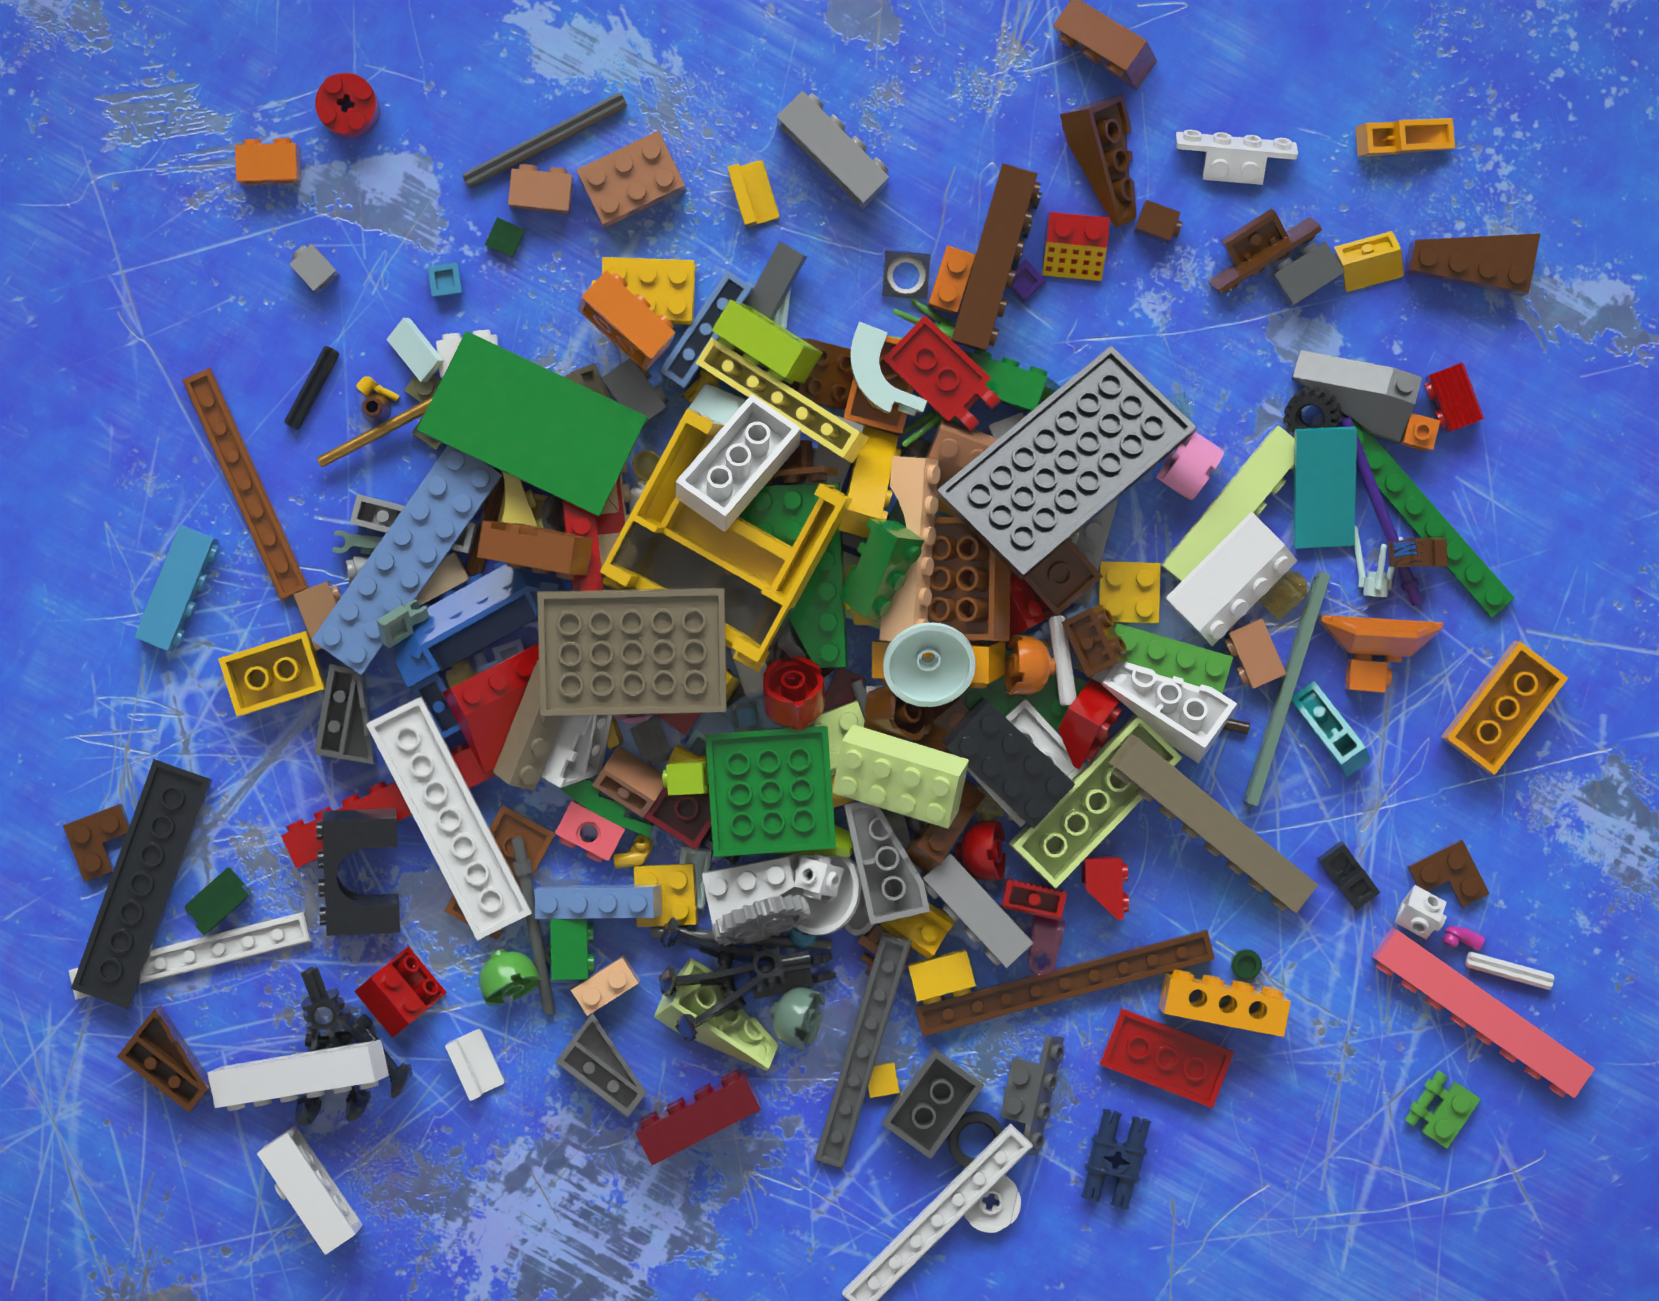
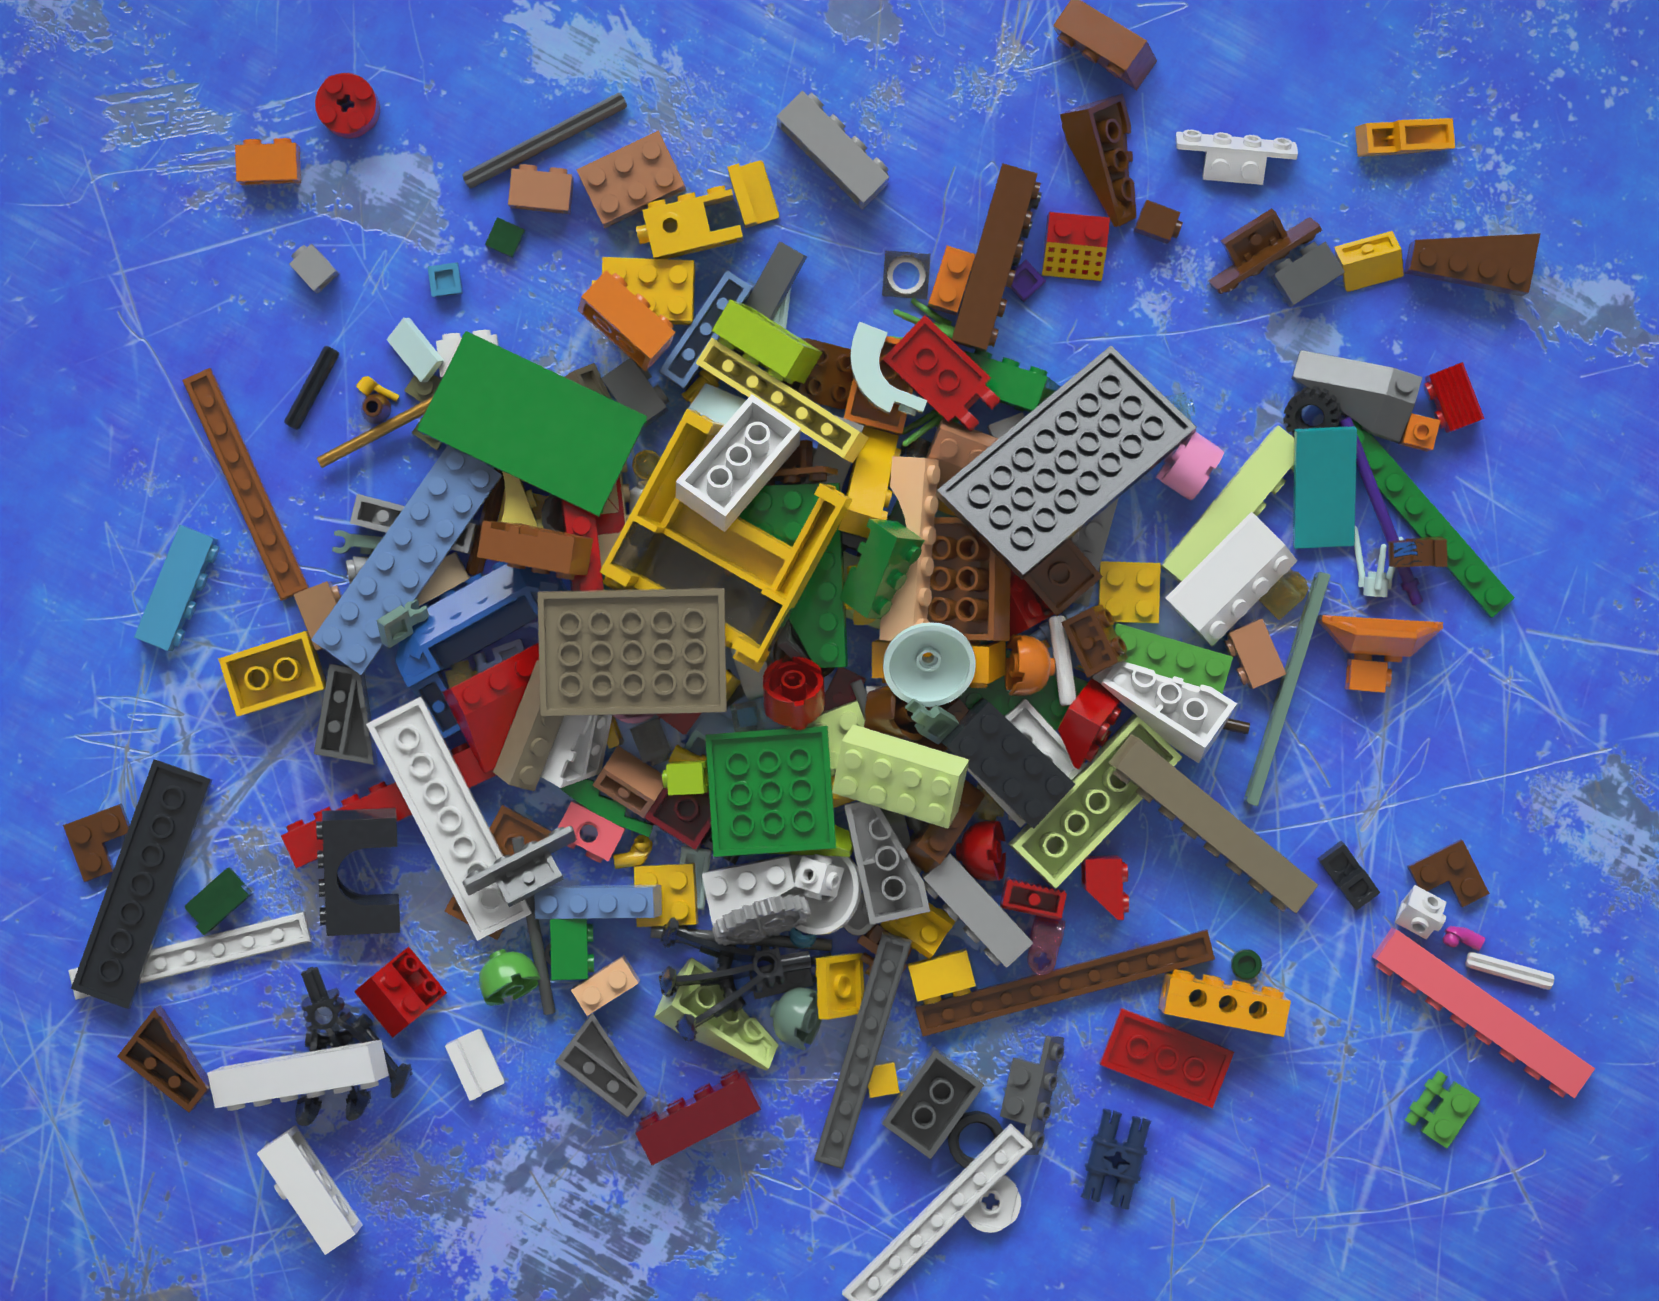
(525, 871): none -> dark grey bracket
(683, 225): none -> yellow torso
(839, 985): none -> yellow plate
(934, 723): none -> sand green plate
(1331, 729): teal slope -> none
(1504, 707): light orange brick -> none

